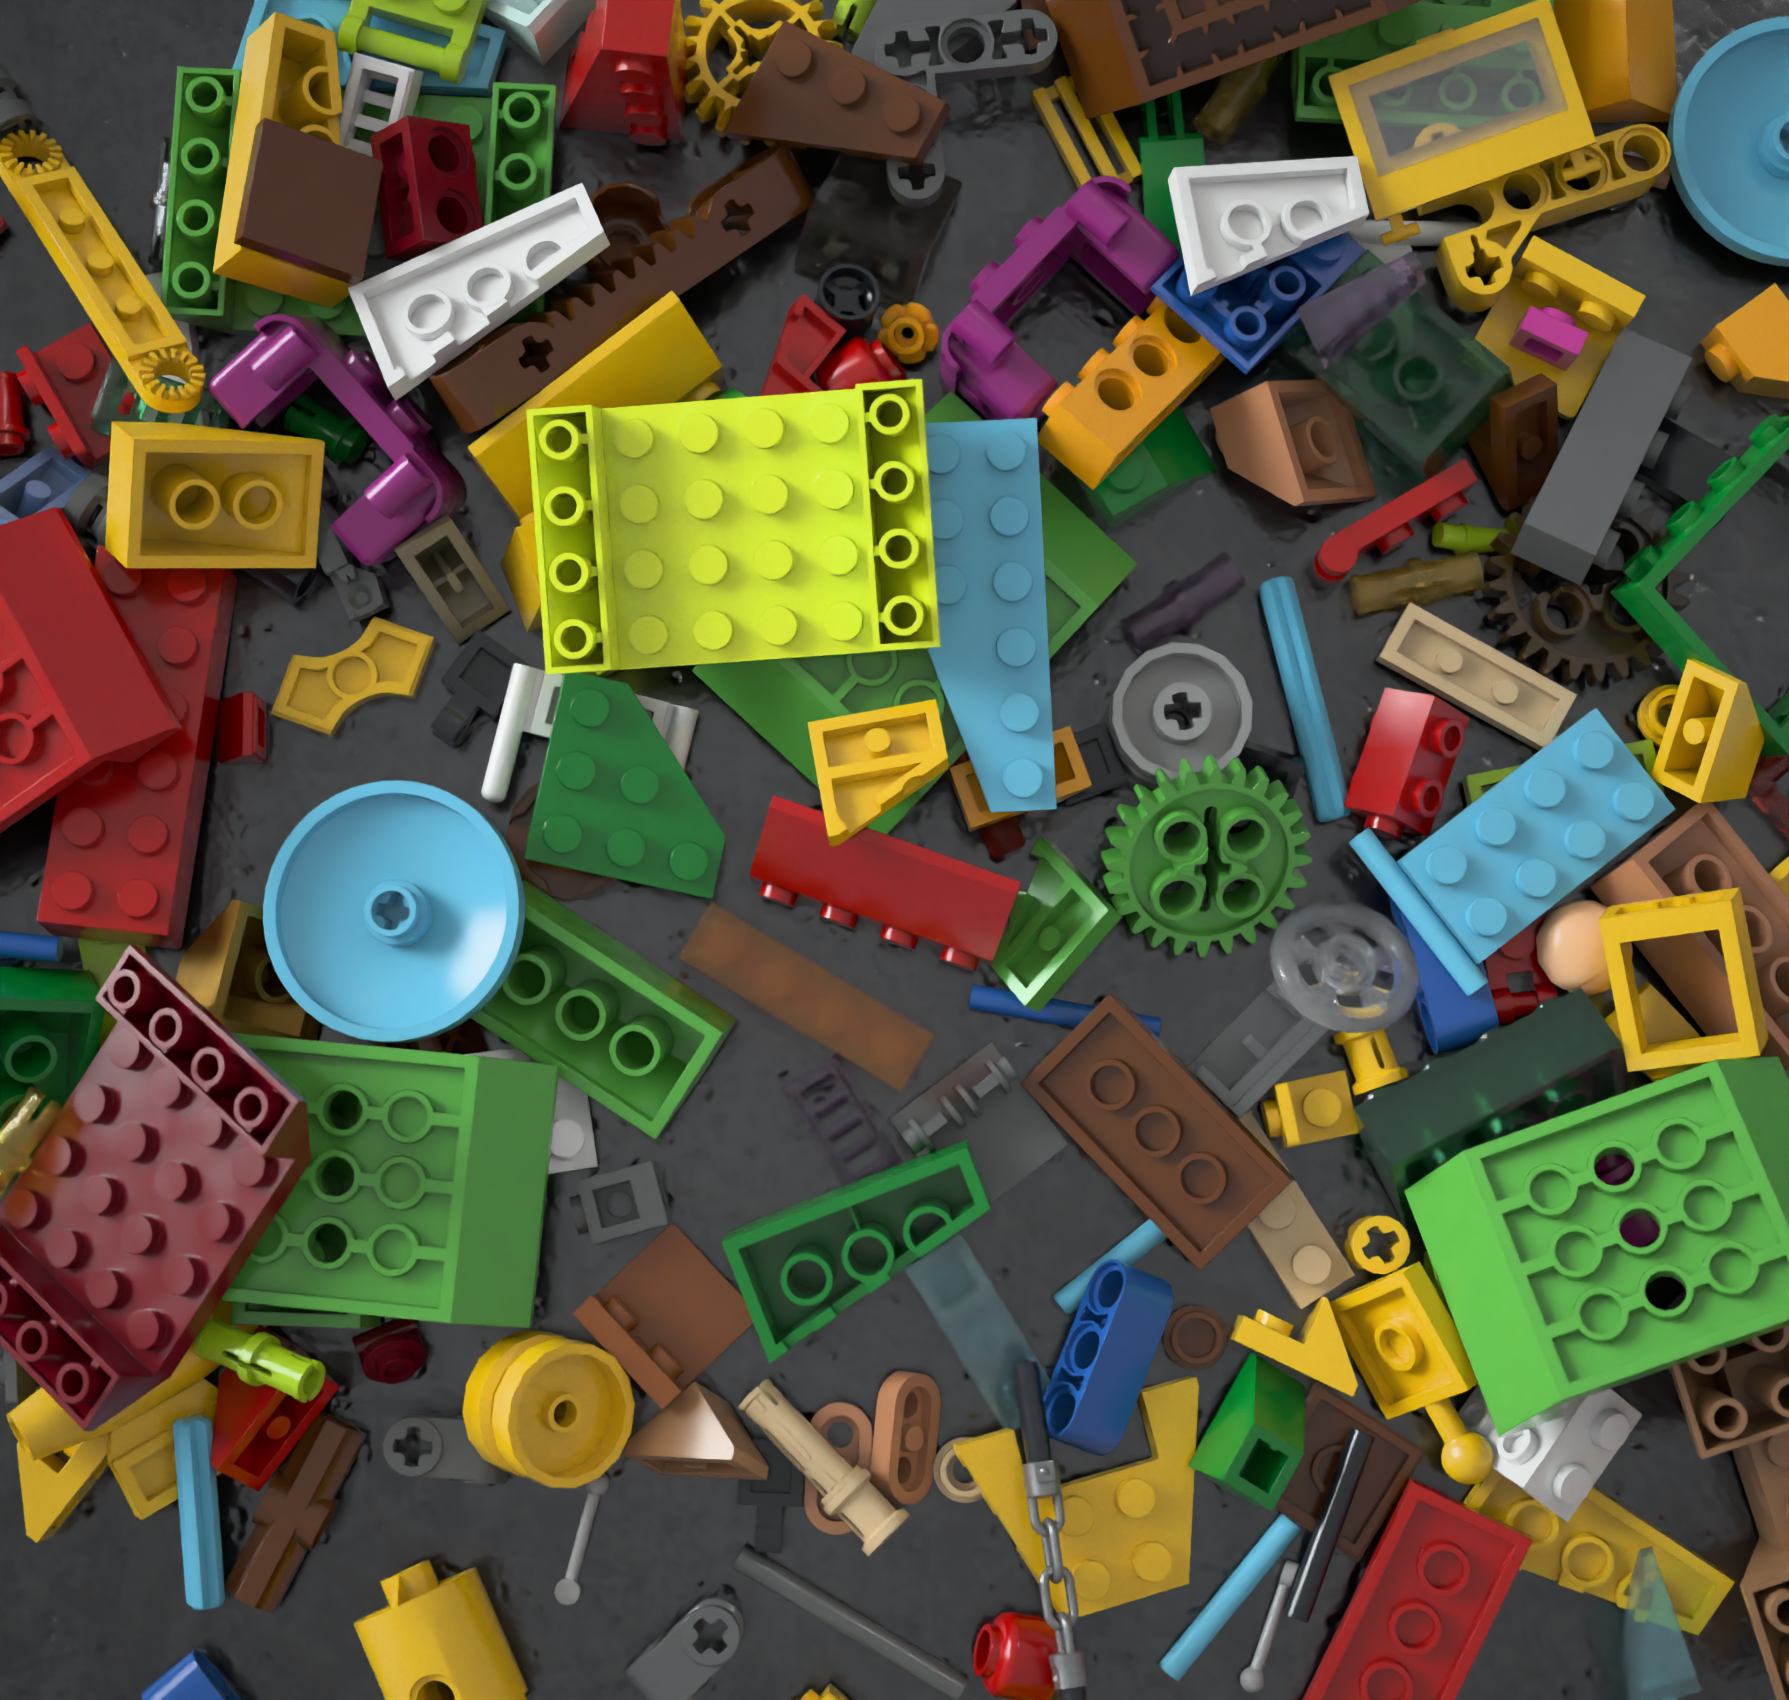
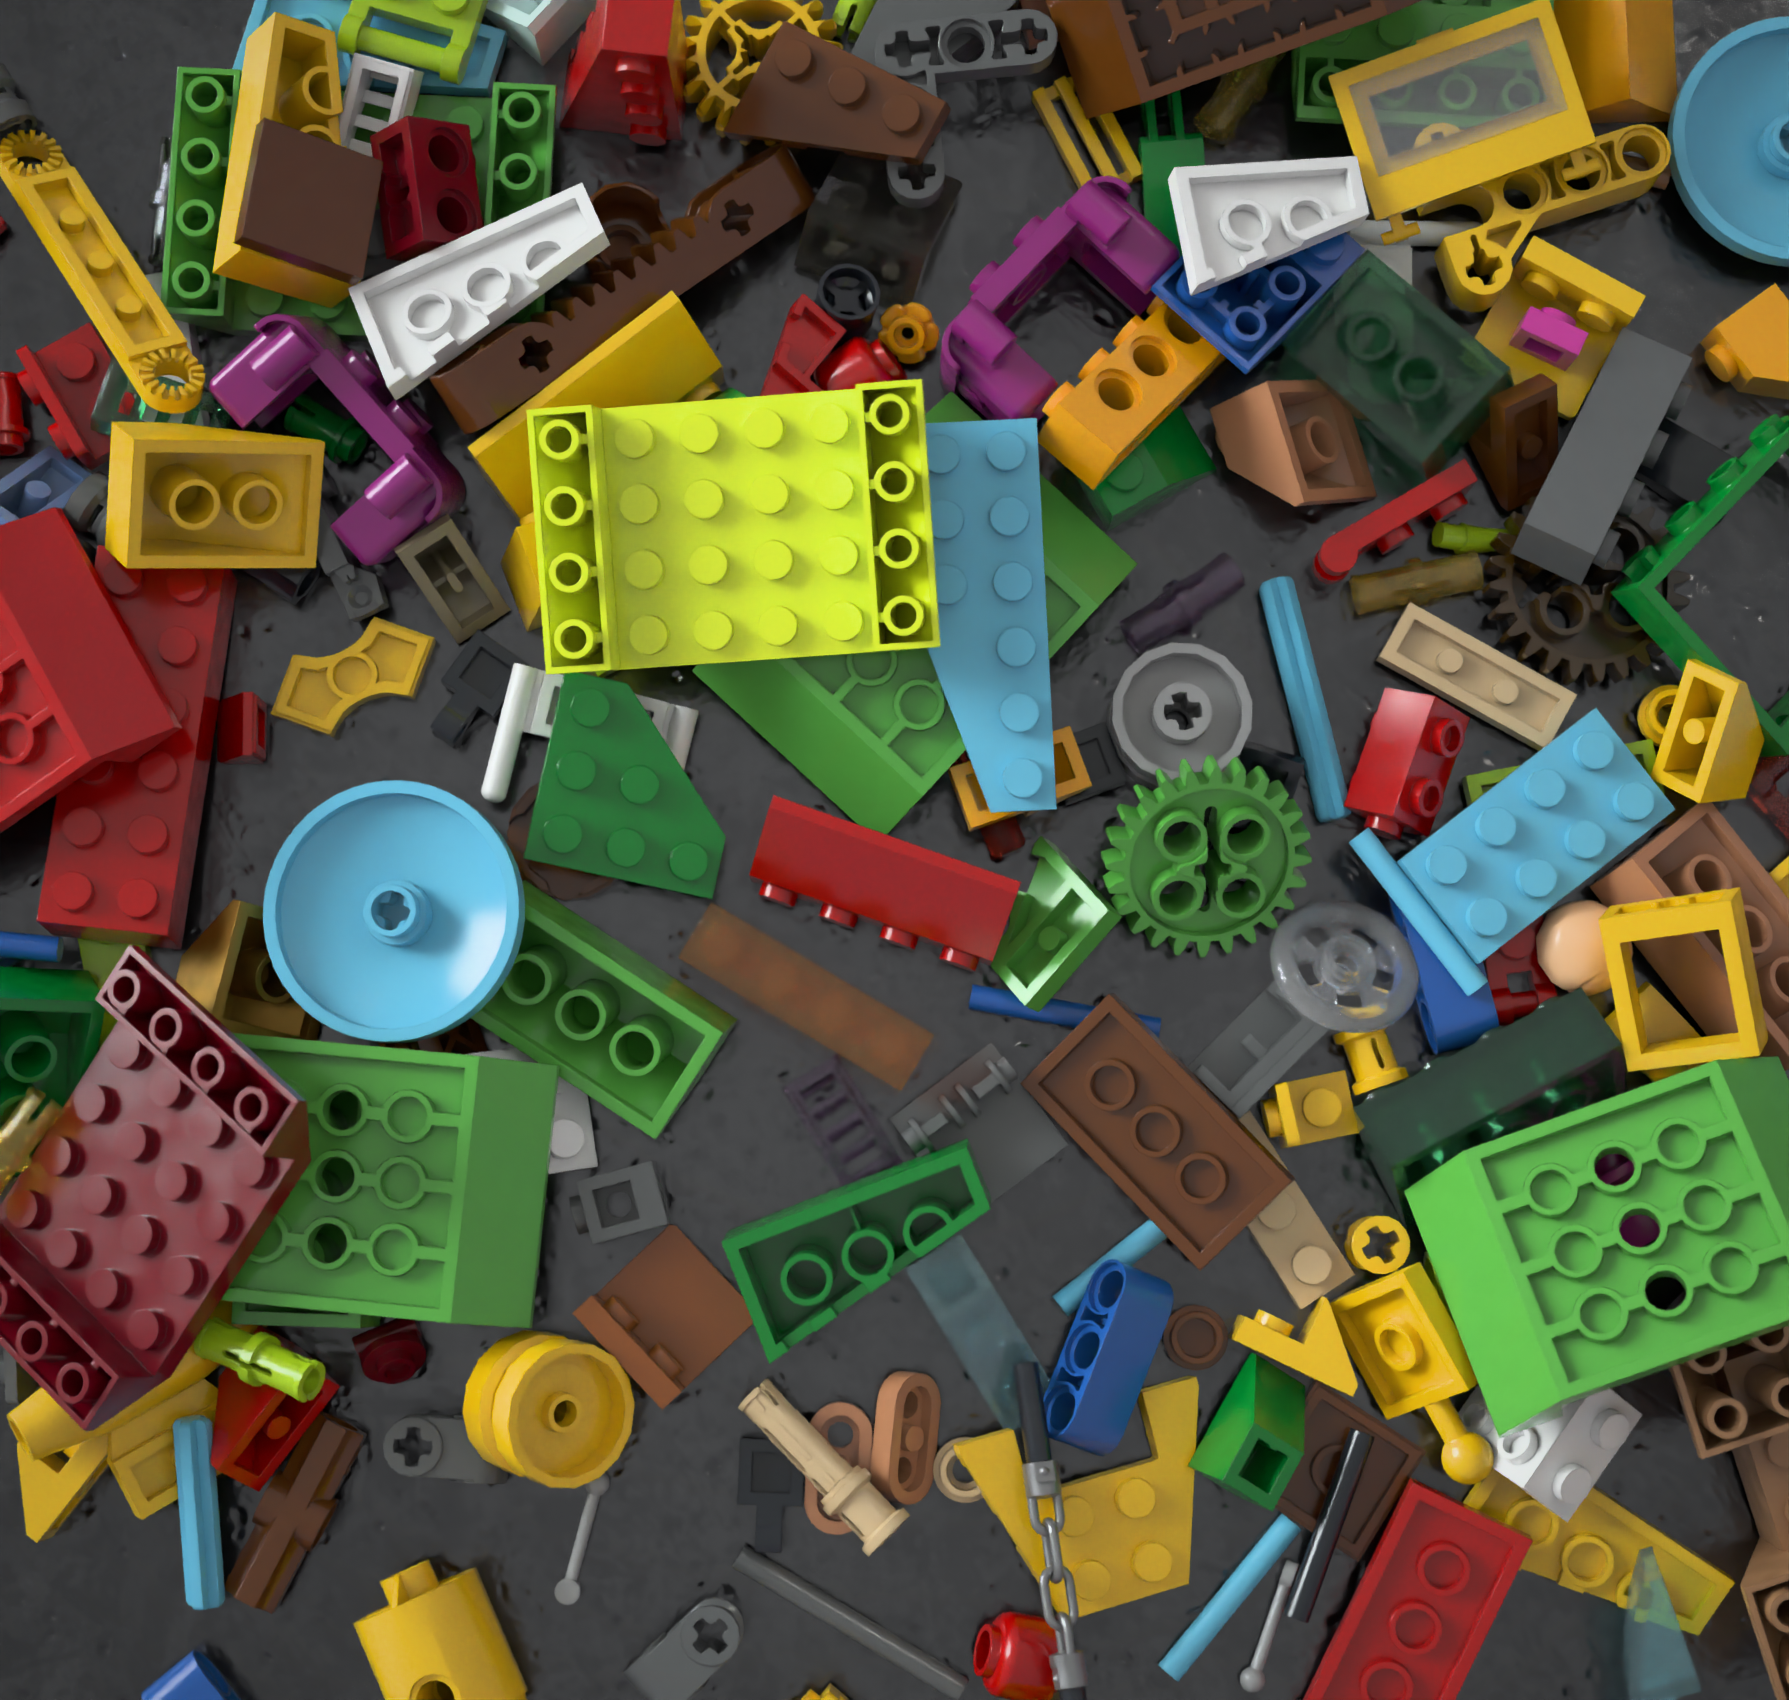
(697, 1438): medium nougat slope -> none
(874, 762): yellow wing -> none
(1354, 309): clear purple slope -> none

